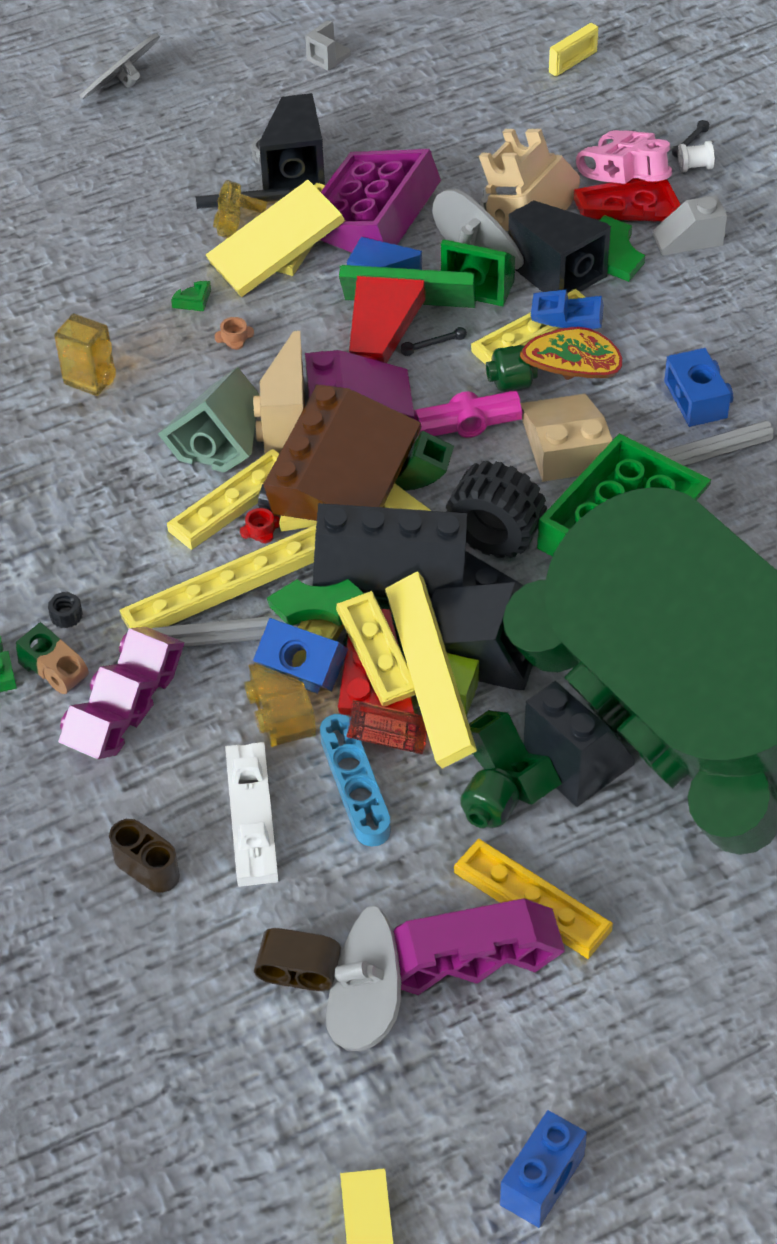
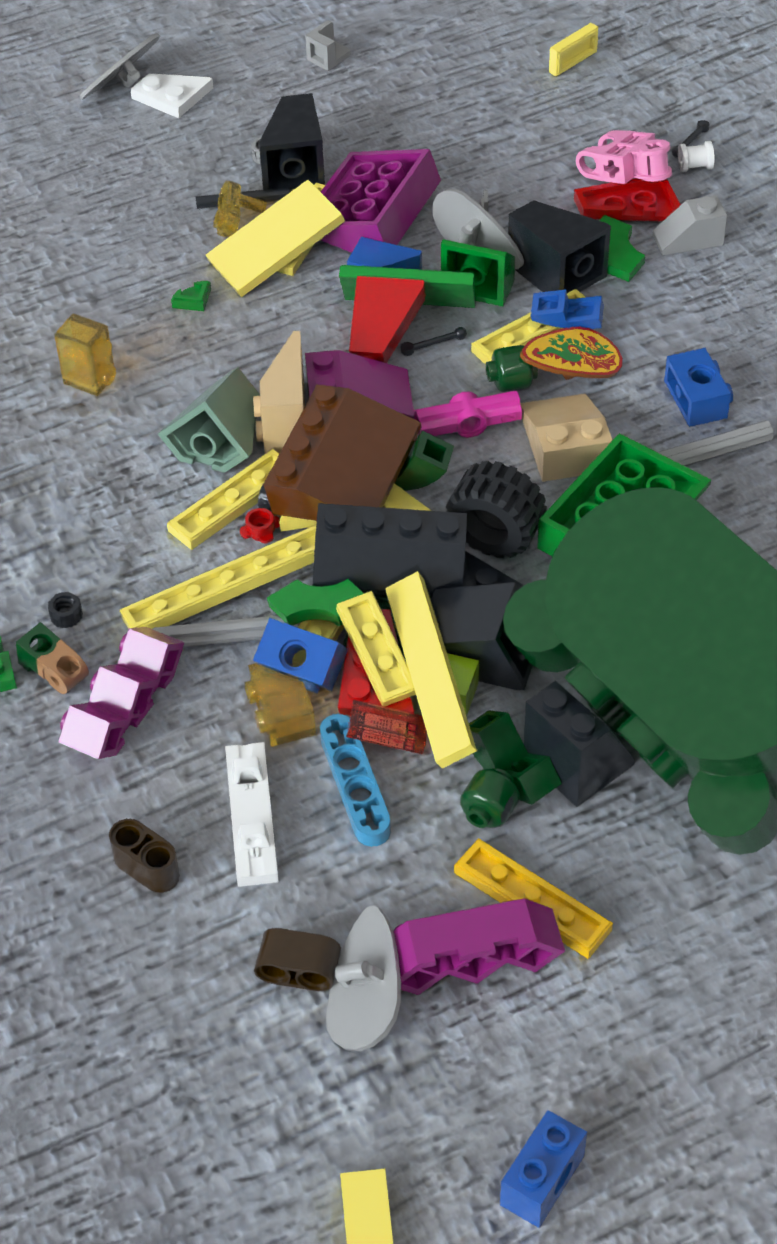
(171, 92): none -> white wing
(234, 332): nougat plate -> none
(531, 170): tan piece -> none

